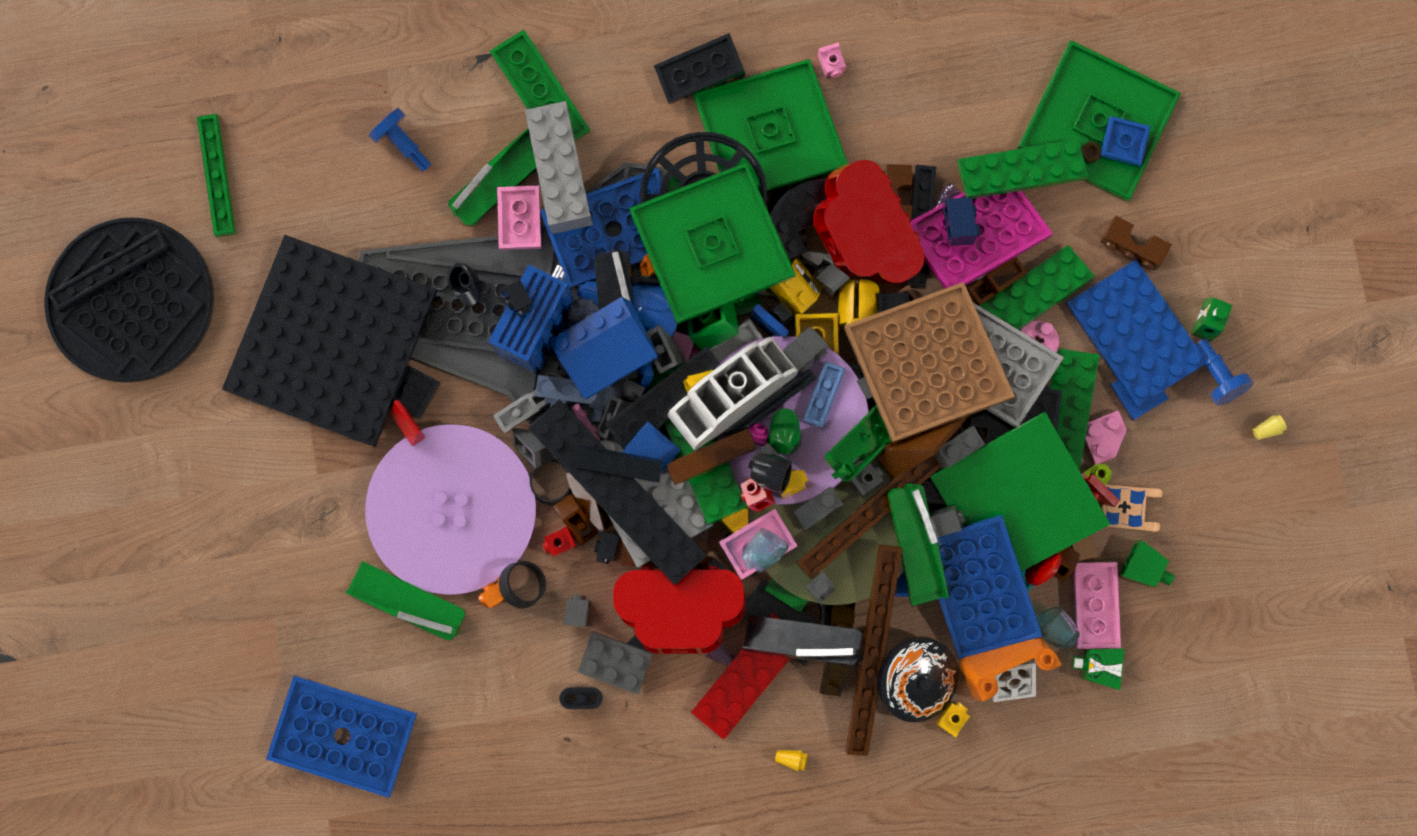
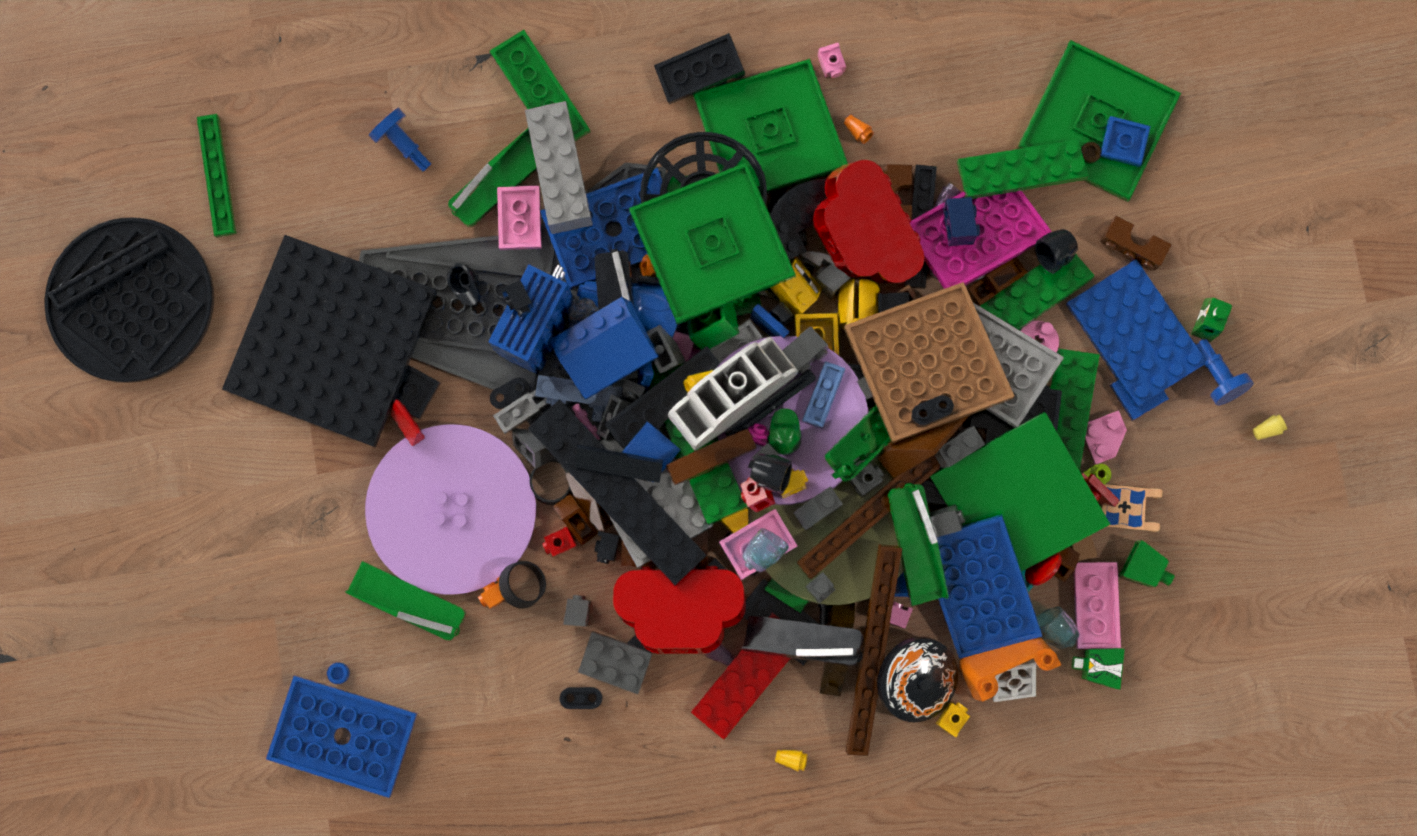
(338, 673): none -> blue tile
(509, 393): none -> black plate
(861, 131): none -> orange cone
(899, 616): none -> bright pink brick
(933, 411): none -> black plate
(1056, 250): none -> black helmet

